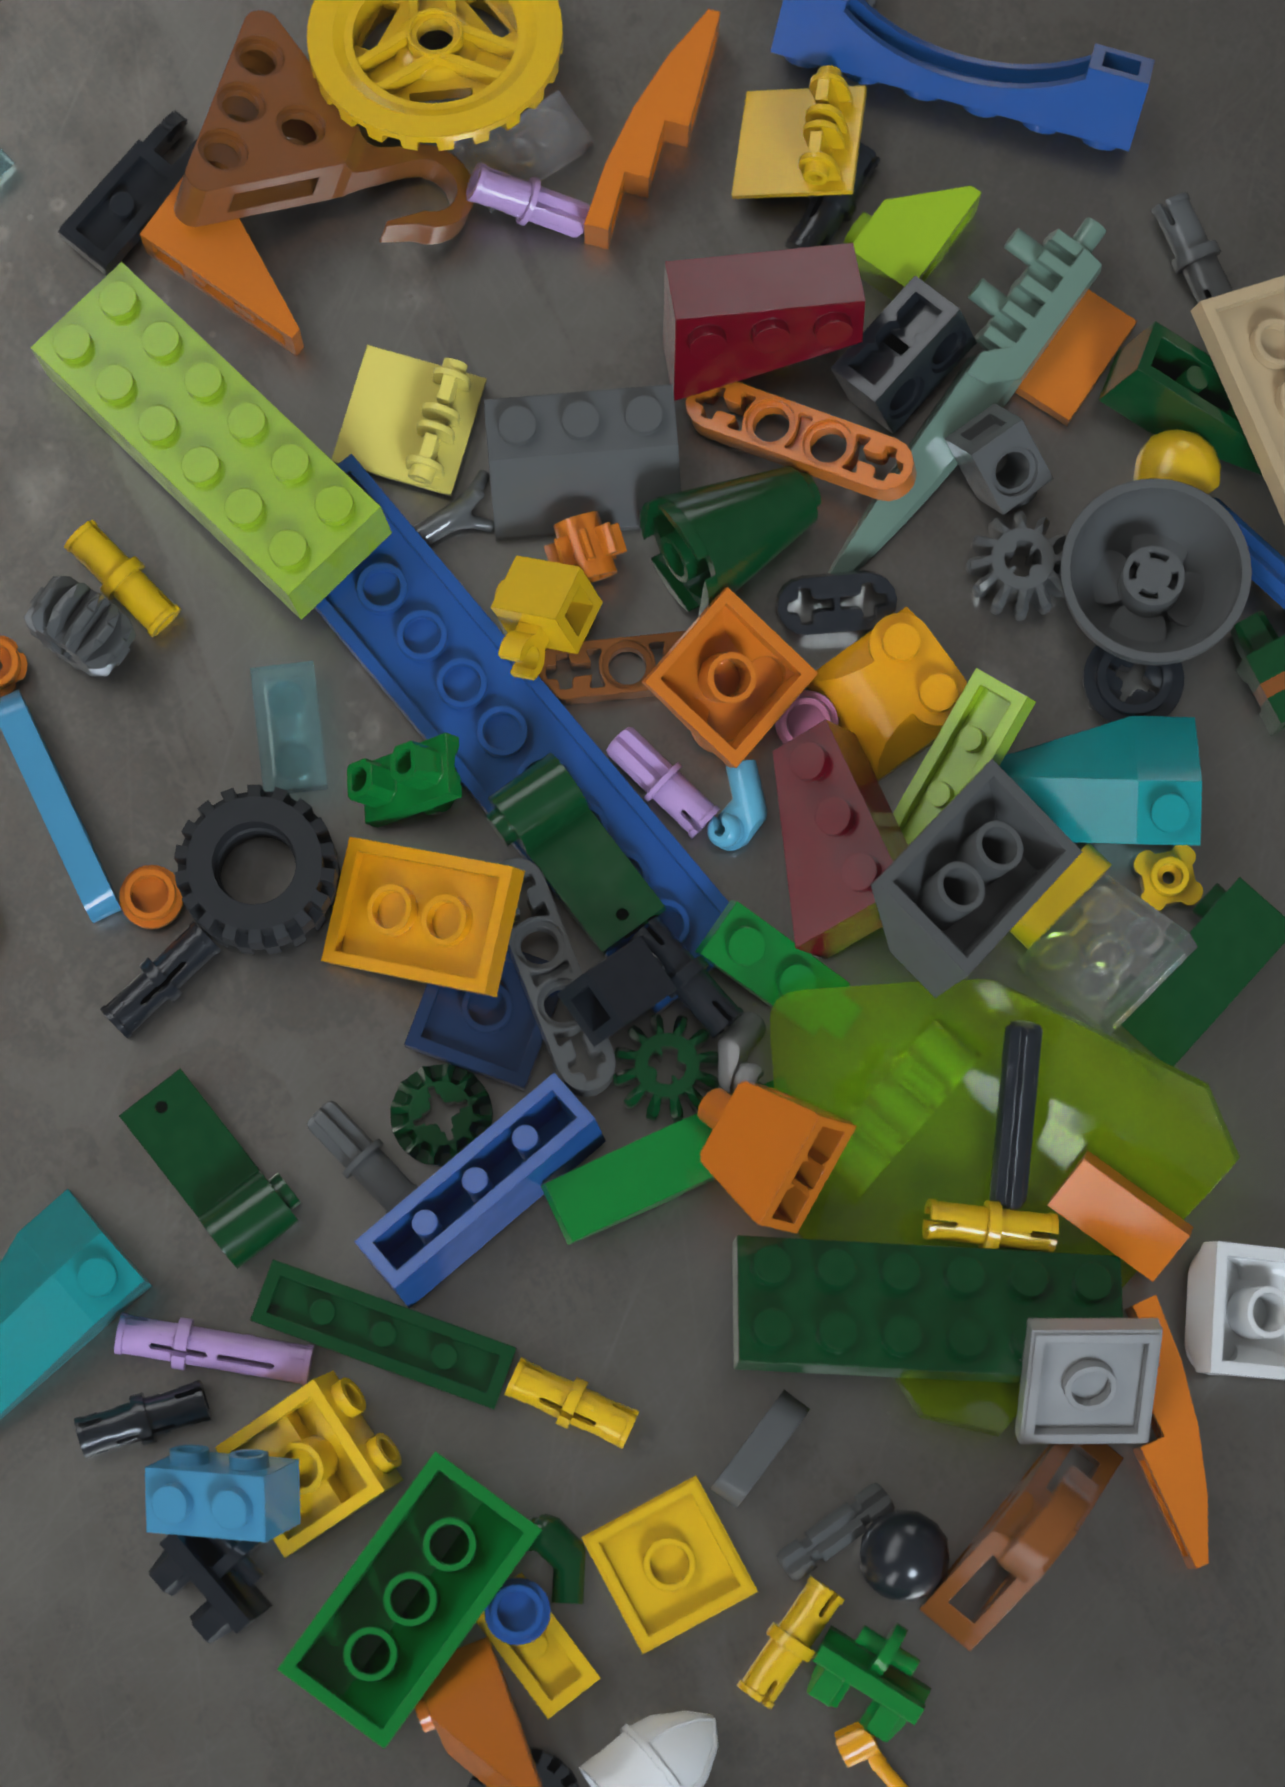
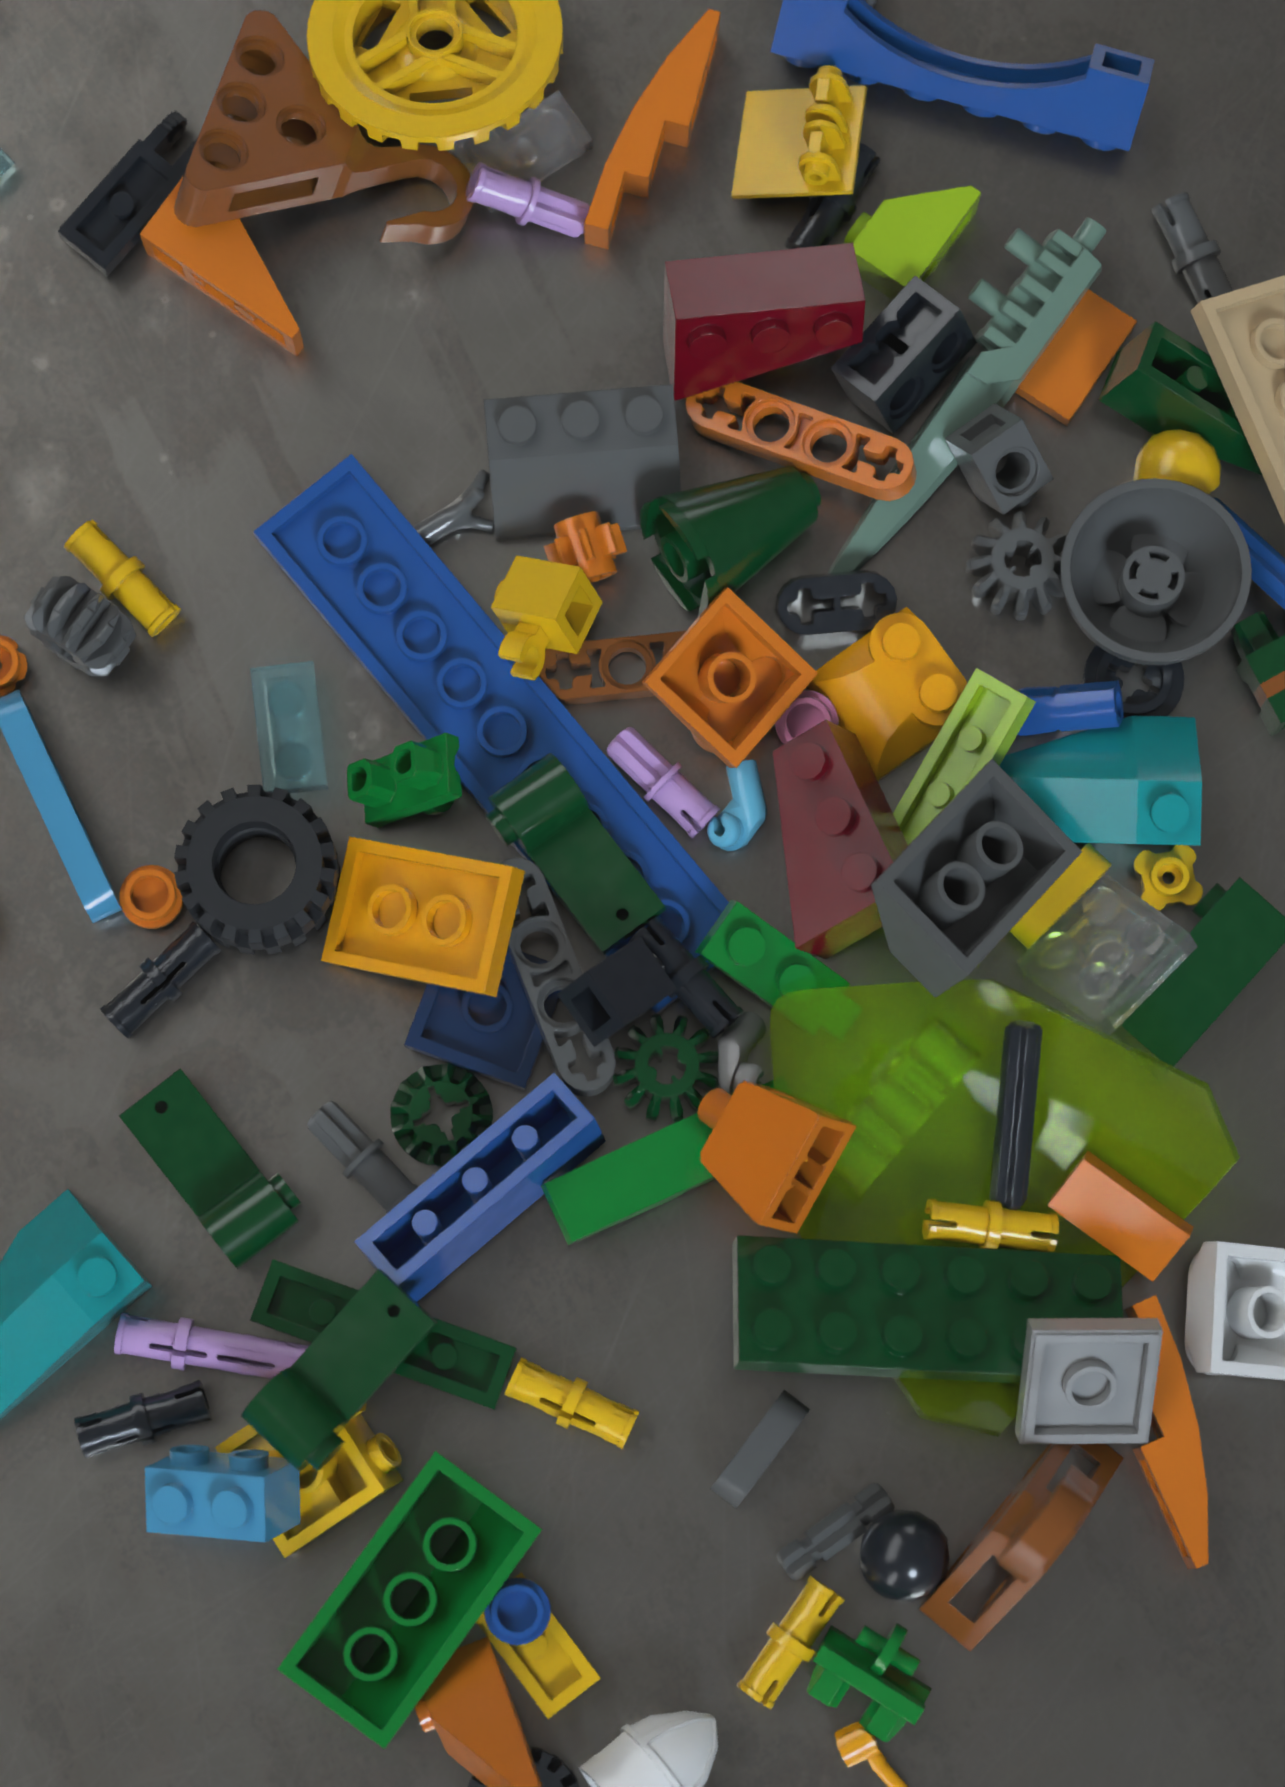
(212, 440): lime brick -> none
(221, 1573): black hips -> none
(338, 1373): none -> dark green door
(410, 419): light yellow hinge -> none
(565, 1554): dark green arm -> none
(669, 1564): yellow tile -> none
(1073, 707): none -> blue bar

